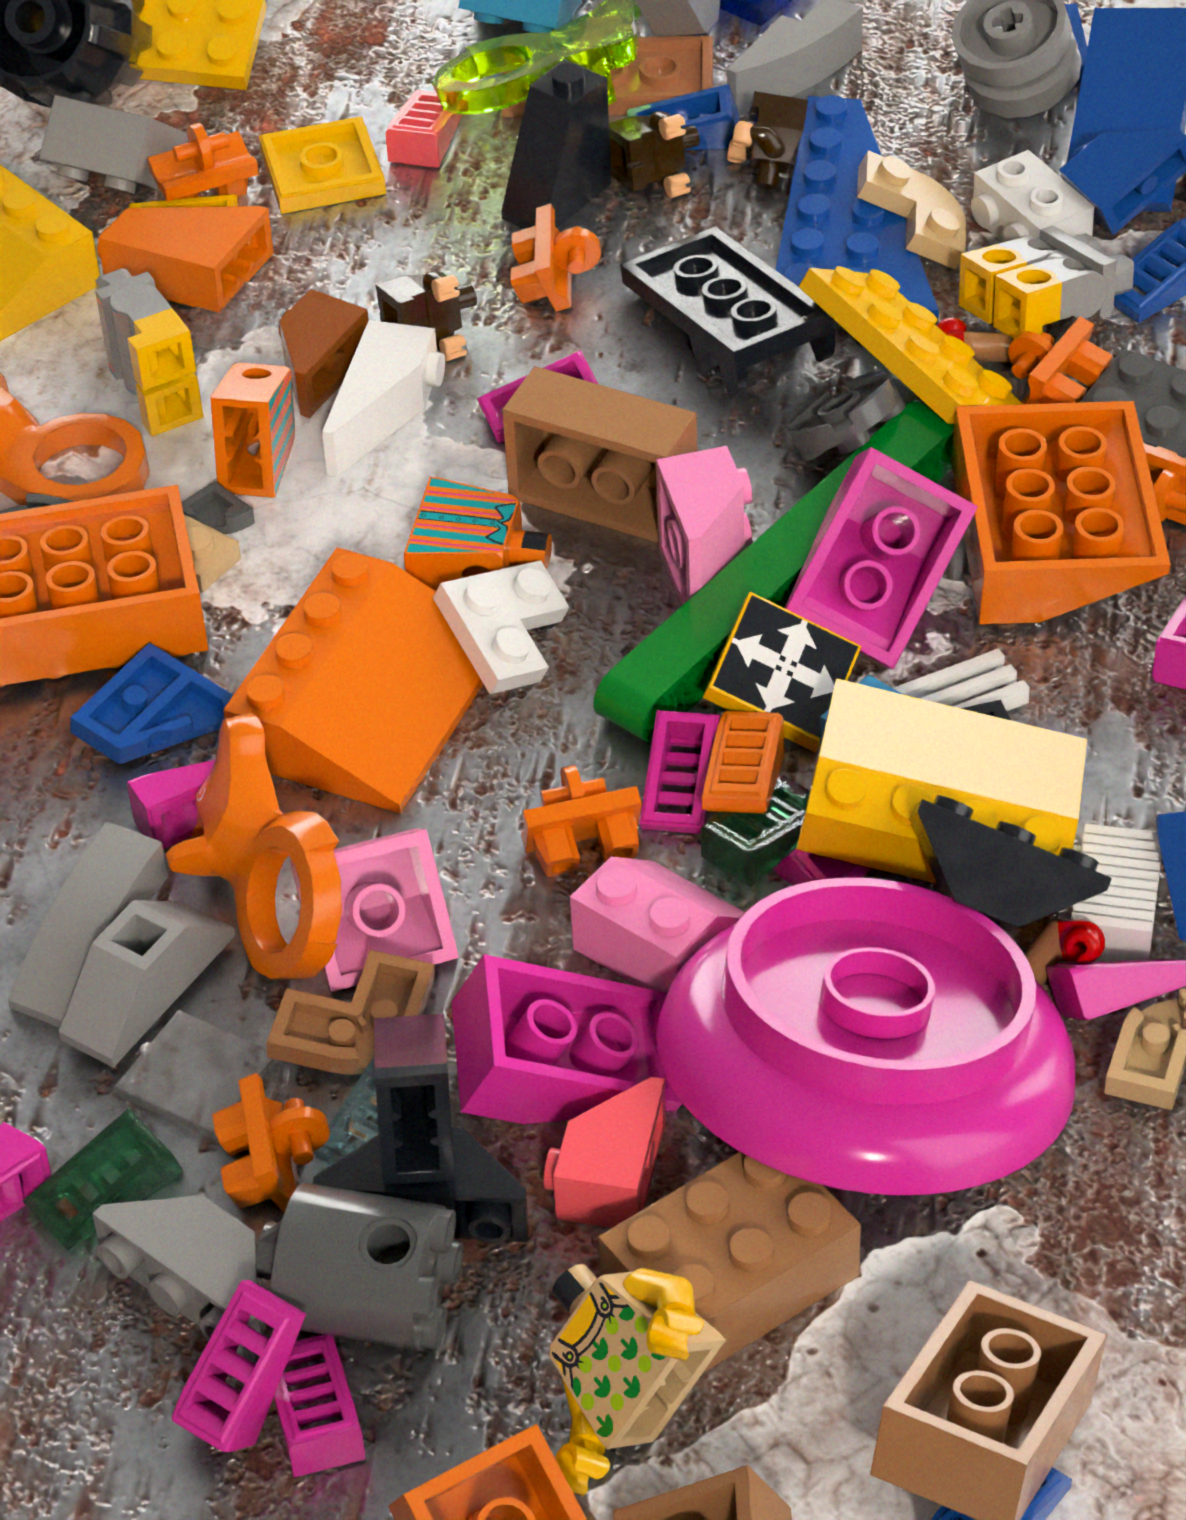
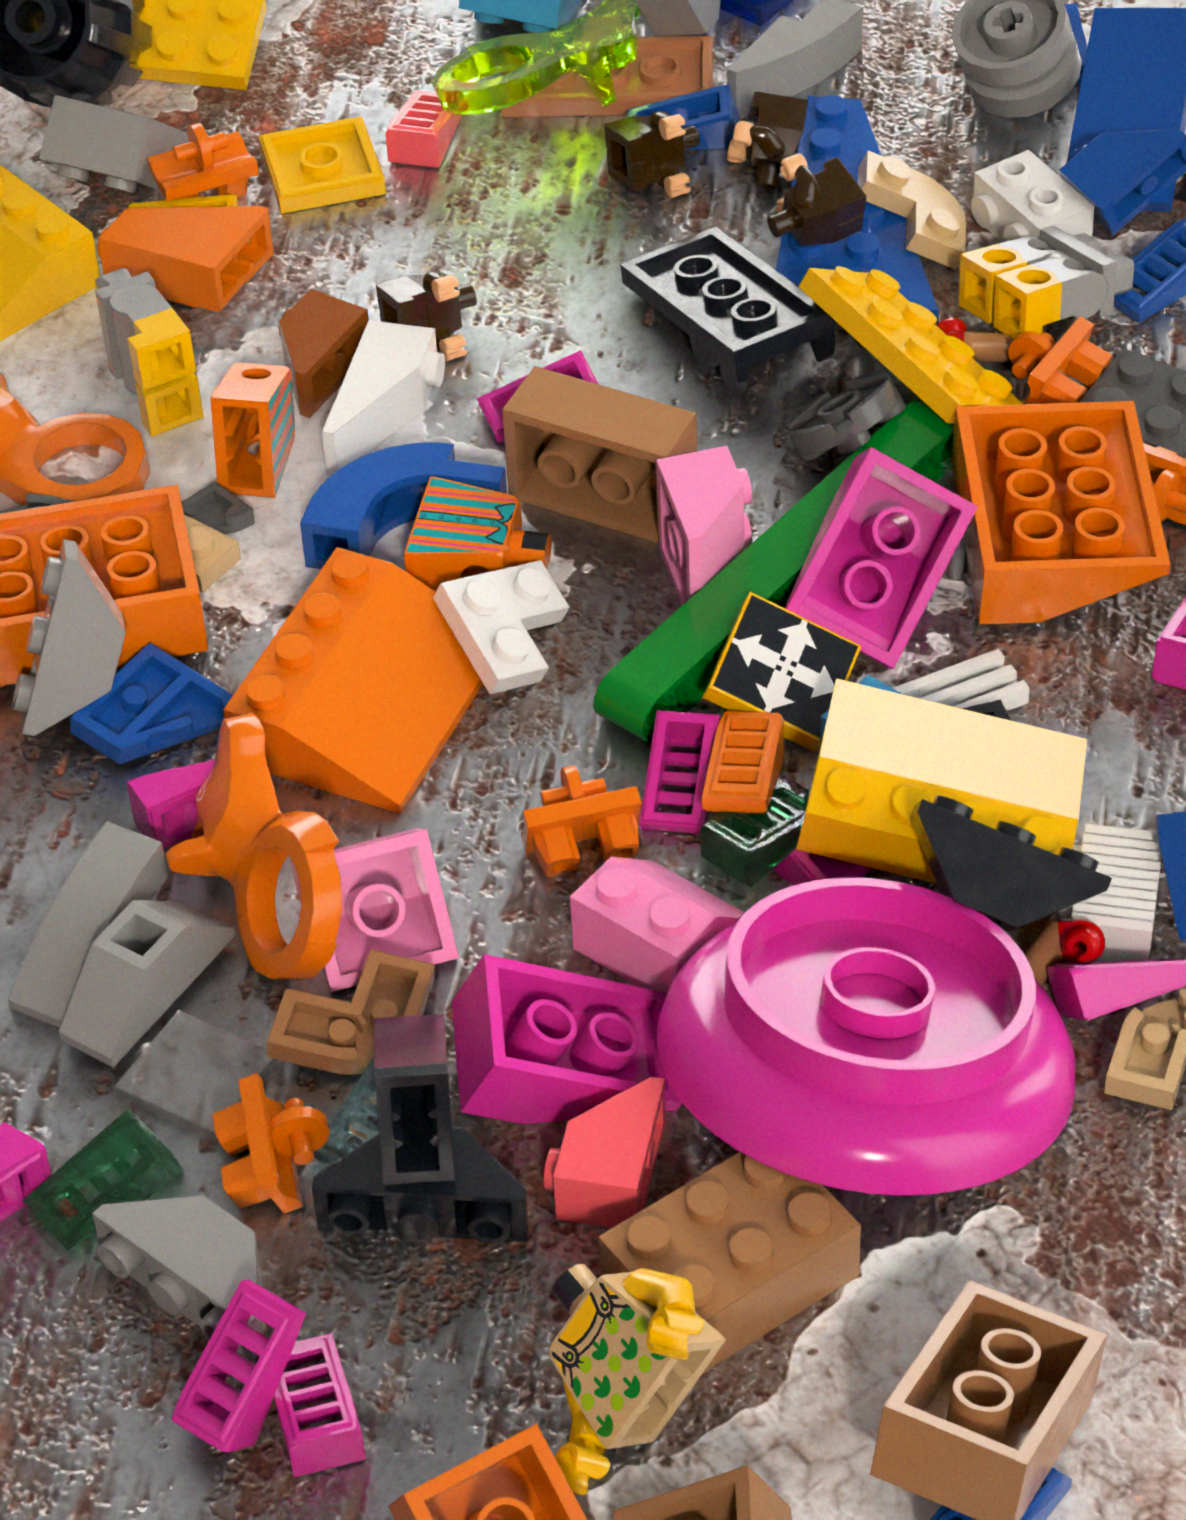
(72, 644): none -> light grey slope
(363, 1265): dark grey cylinder -> none
(380, 494): none -> blue arch
(550, 259): orange hips -> none
(560, 146): black slope -> none
(820, 205): none -> dark brown piece

